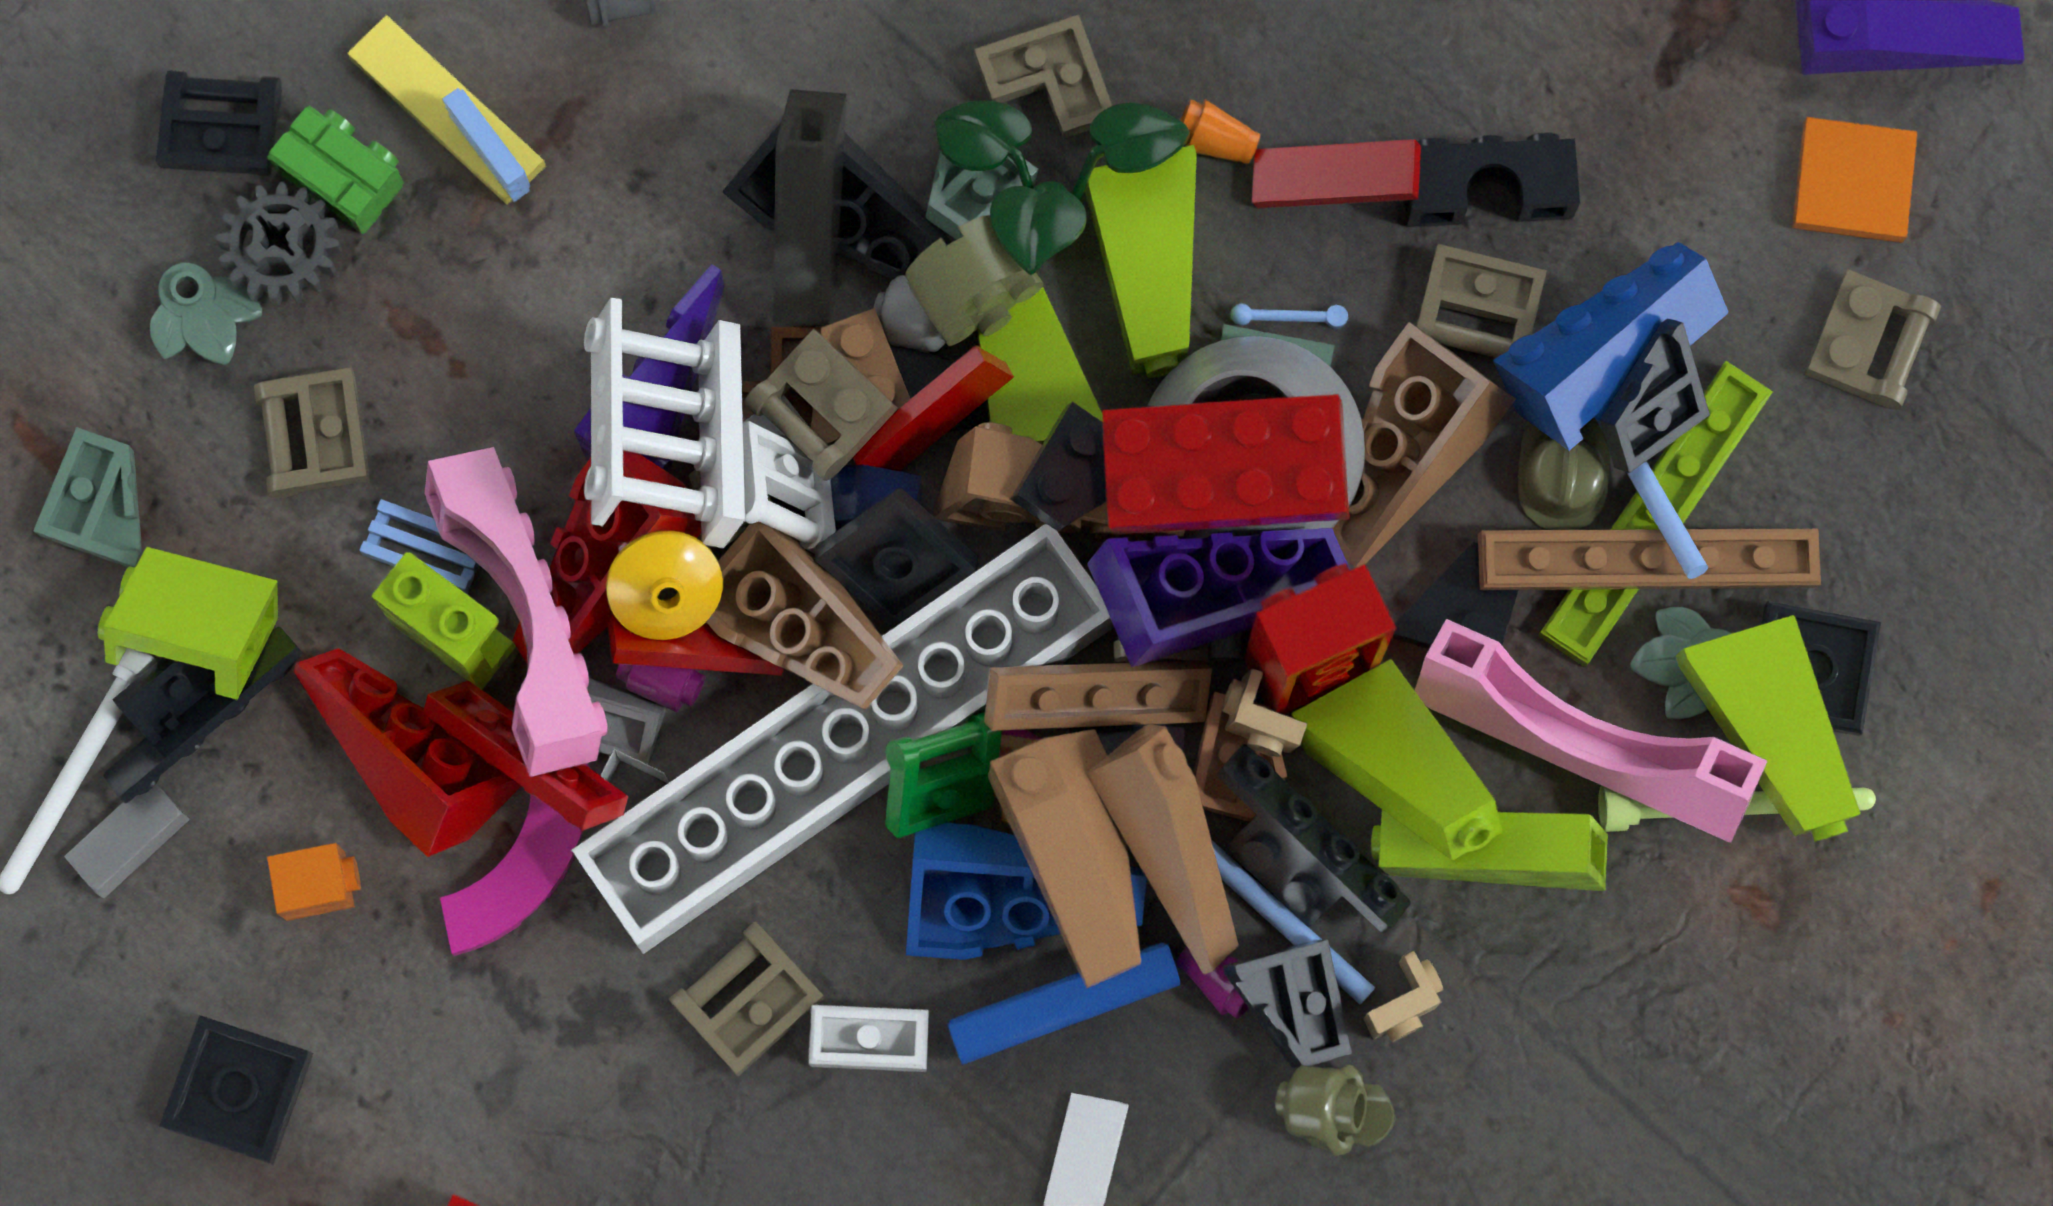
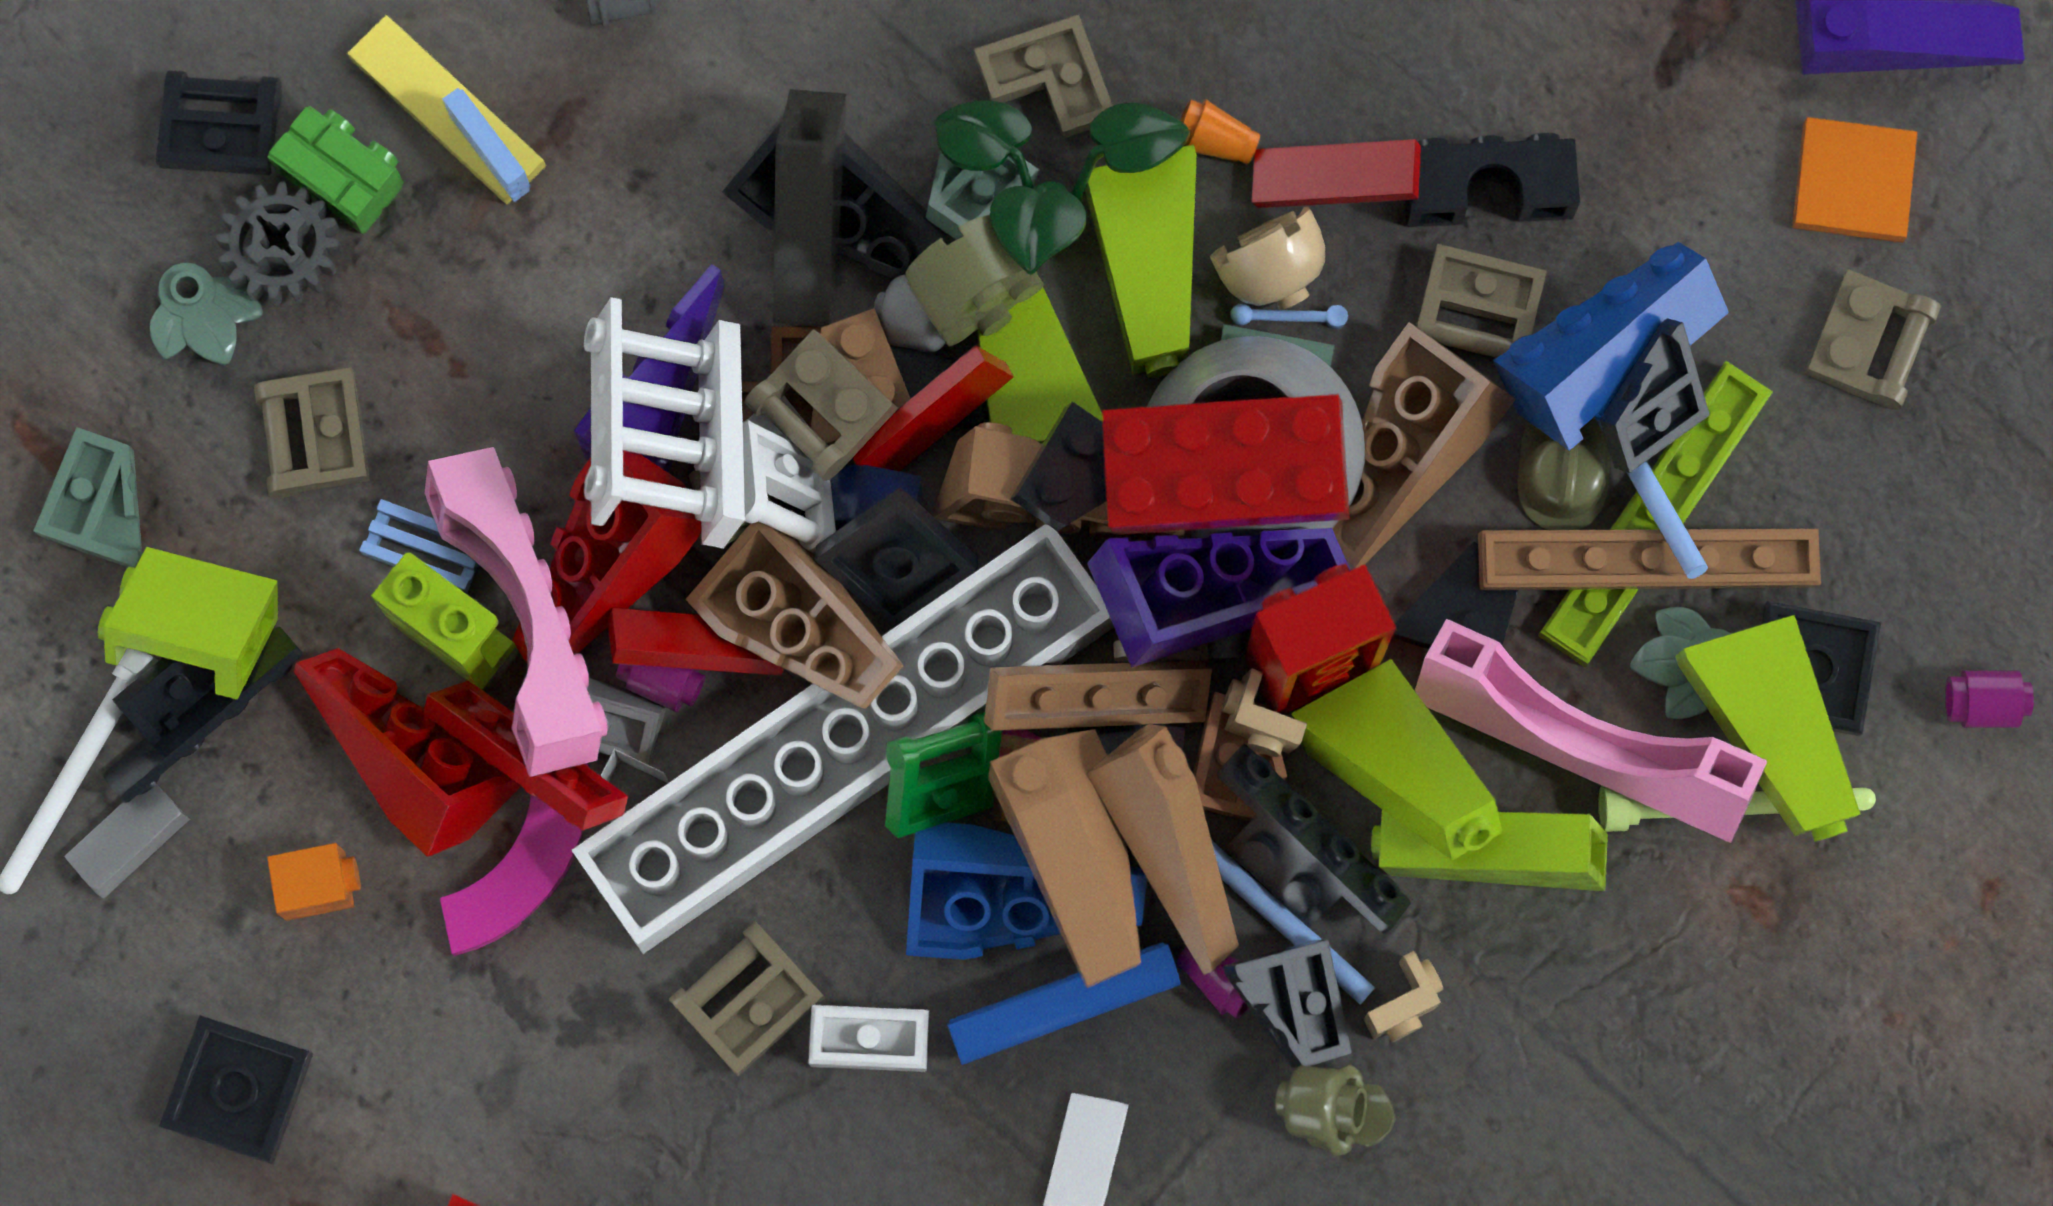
(657, 563): yellow dish -> none
(1274, 261): none -> tan cylinder
(1988, 699): none -> magenta brick

